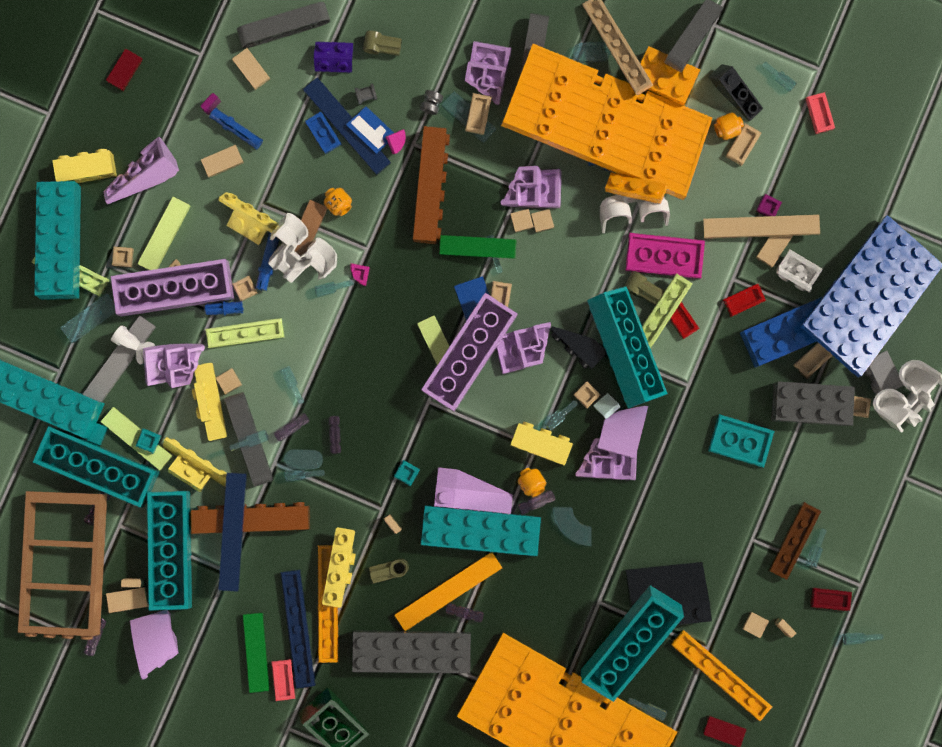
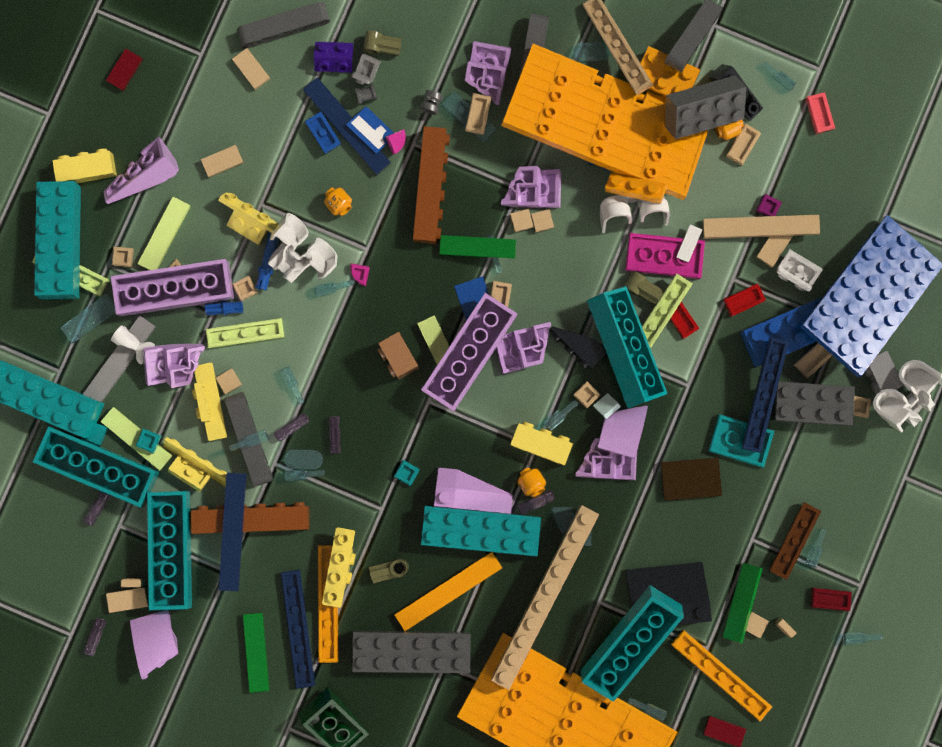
(98, 546): medium nougat window -> none
(210, 103): magenta tile -> none
(229, 124): blue pin -> none
(283, 679): coral tile -> none
(312, 220): medium nougat tile -> none
(366, 69): none -> light grey bracket
(392, 524): tan tile -> none
(398, 355): none -> medium nougat brick
(464, 612): axle -> none
(544, 597): none -> tan brick
(689, 243): none -> white sticker
(691, 479): none -> dark brown tile
(705, 107): none -> dark grey brick
(742, 603): none -> green tile
(765, 394): none -> dark blue tile

